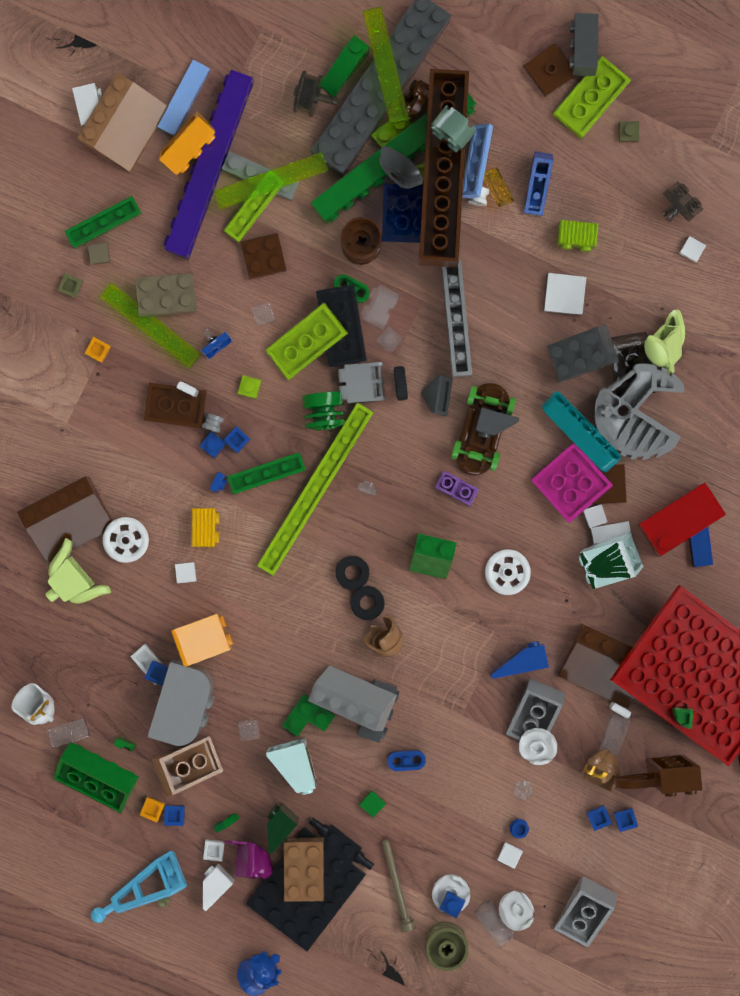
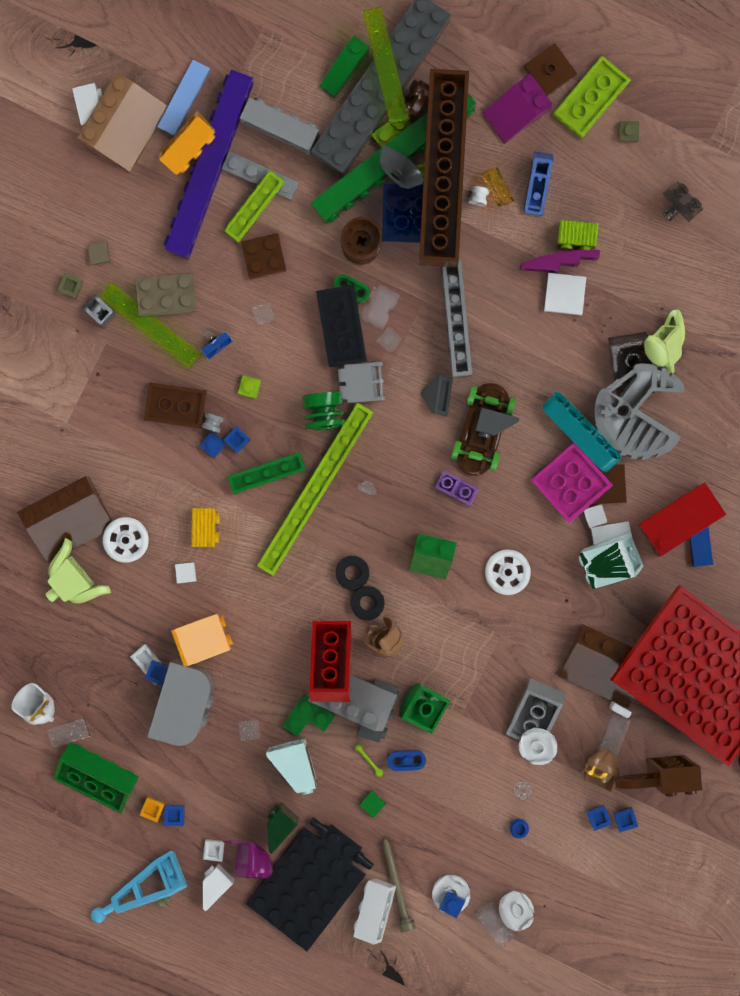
(97, 349): light orange plate -> none
(99, 311): none -> dark grey slope
(103, 222): green plate -> none
(121, 742): green tile -> none
(187, 389): white tile -> none
(187, 765): medium nougat slope -> none
(219, 482): blue plate -> none
(226, 823): green tile -> none
(258, 973): blue hair -> none
(271, 180): clear neon green plate -> none
(279, 125): none -> light grey brick
(304, 869): medium nougat brick -> none
(306, 341): lime tile -> none
(309, 93): clear smoke wheel -> none
(330, 661): none -> red brick
(374, 911): none -> white brick
(379, 772): none -> lime hinge
(400, 383): black tyre -> none
(423, 707): none -> green slope
(446, 957): olive wheel -> none
(453, 128): sand green brick -> none
(477, 161): light blue tile -> none
(509, 855): white tile -> none
(518, 108): none -> magenta slope
(525, 660): blue slope -> none
(552, 262): none -> magenta slope
(582, 353): dark grey brick -> none
(584, 44): dark grey brick -> none
(586, 911): light grey slope -> none
(684, 716): green tile -> none
(692, 249): white tile -> none

